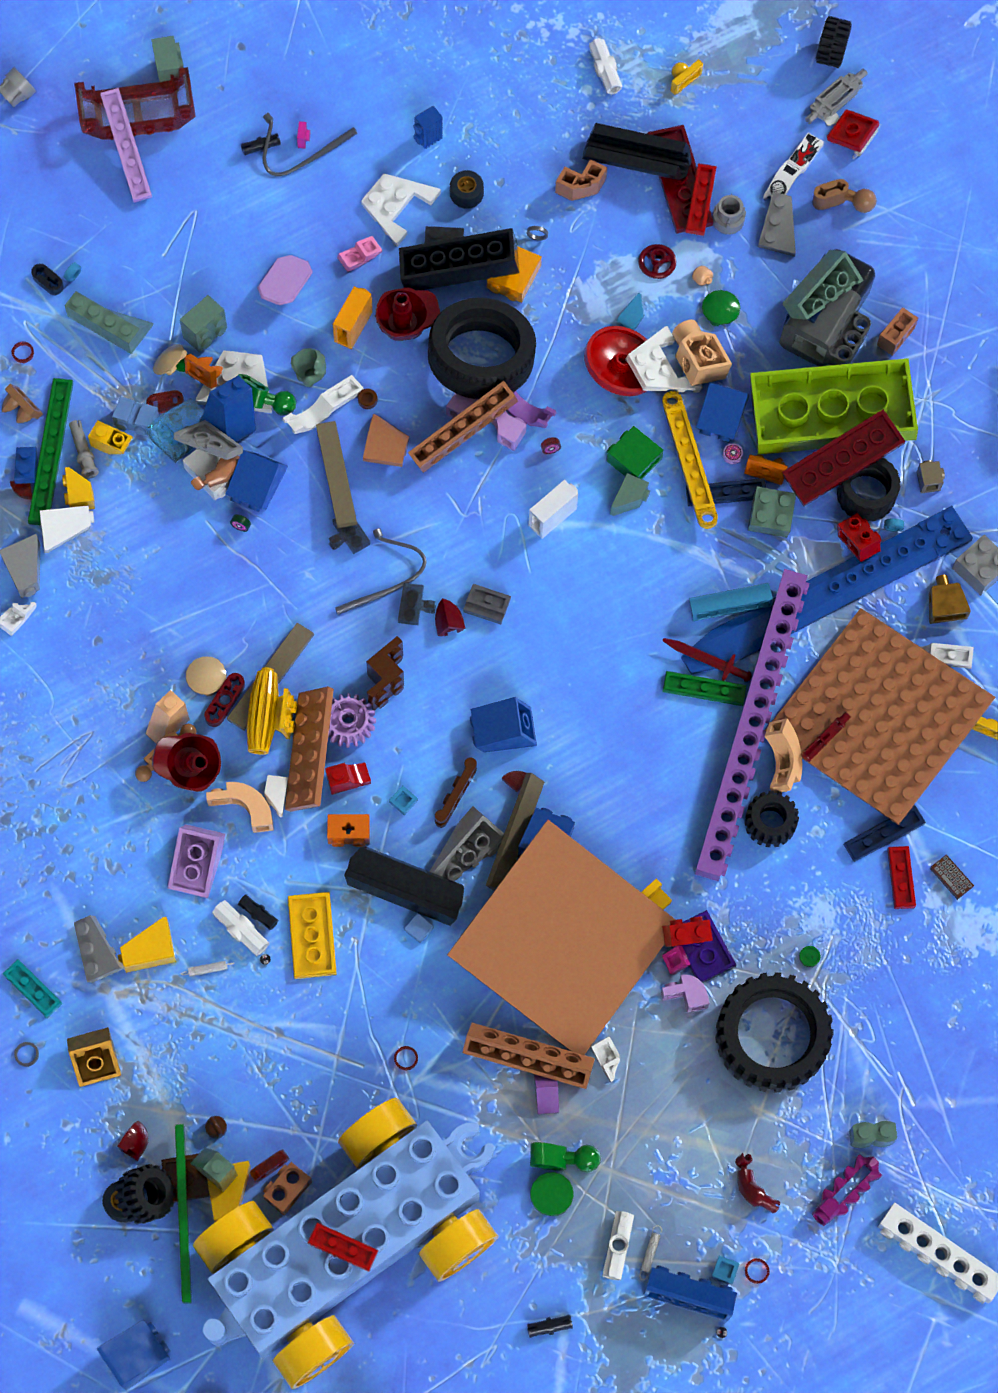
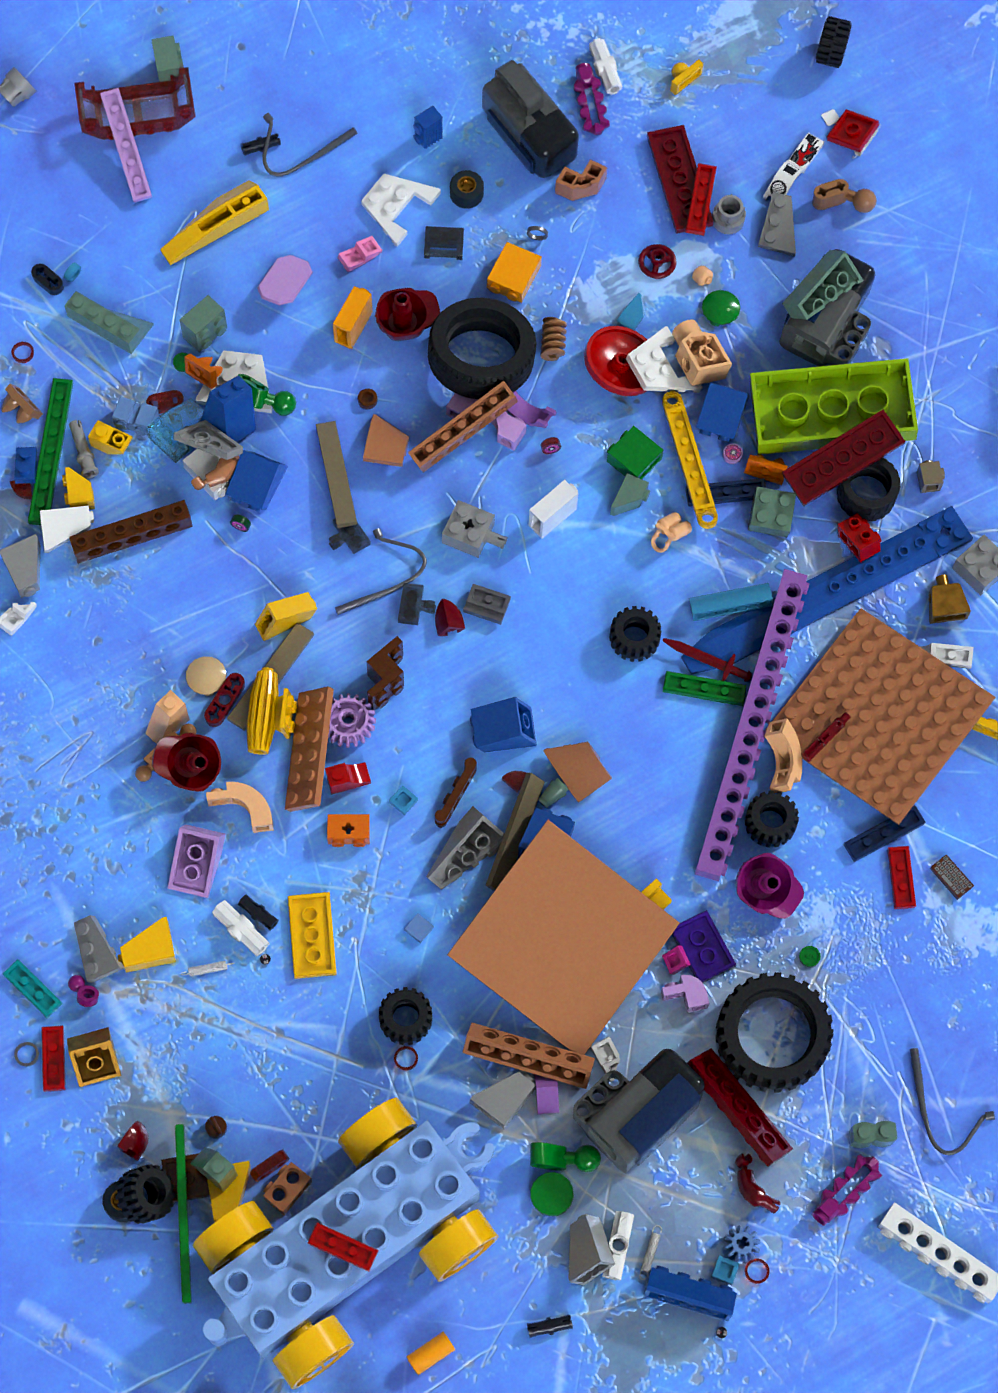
(53, 1058): none -> red tile
(86, 995): none -> magenta plate
(131, 531): none -> reddish brown brick
(134, 1354): blue slope -> none
(169, 359): tan dish -> none
(217, 220): none -> yellow wedge
(275, 792): white slope -> none
(284, 614): none -> yellow slope
(303, 135): dark pink plate -> none
(309, 366): sand green hair -> none
(324, 406): white piece -> none
(405, 885): black piece -> none
(405, 1033): none -> black tyre
(430, 1353): none -> light orange pin
(459, 260): black brick -> none
(479, 530): none -> light grey brick
(504, 1098): none -> light grey slope
(529, 120): none -> piece
(553, 338): none -> medium nougat piece
(553, 793): none -> sand green cone
(578, 768): none -> nougat slope
(585, 80): none -> magenta sword
(588, 1250): none -> light grey slope
(635, 618): none -> black tyre
(638, 151): black piece -> none
(641, 1112): none -> piece
(672, 528): none -> light nougat piece
(687, 933): red brick -> none
(737, 1237): none -> medium blue gear
(740, 1108): none -> dark red plate
(769, 886): none -> magenta piece
(836, 96): light grey piece -> none
(894, 525): dark azure tile -> none
(897, 331): nougat brick -> none
(915, 1059): none -> dark grey piece

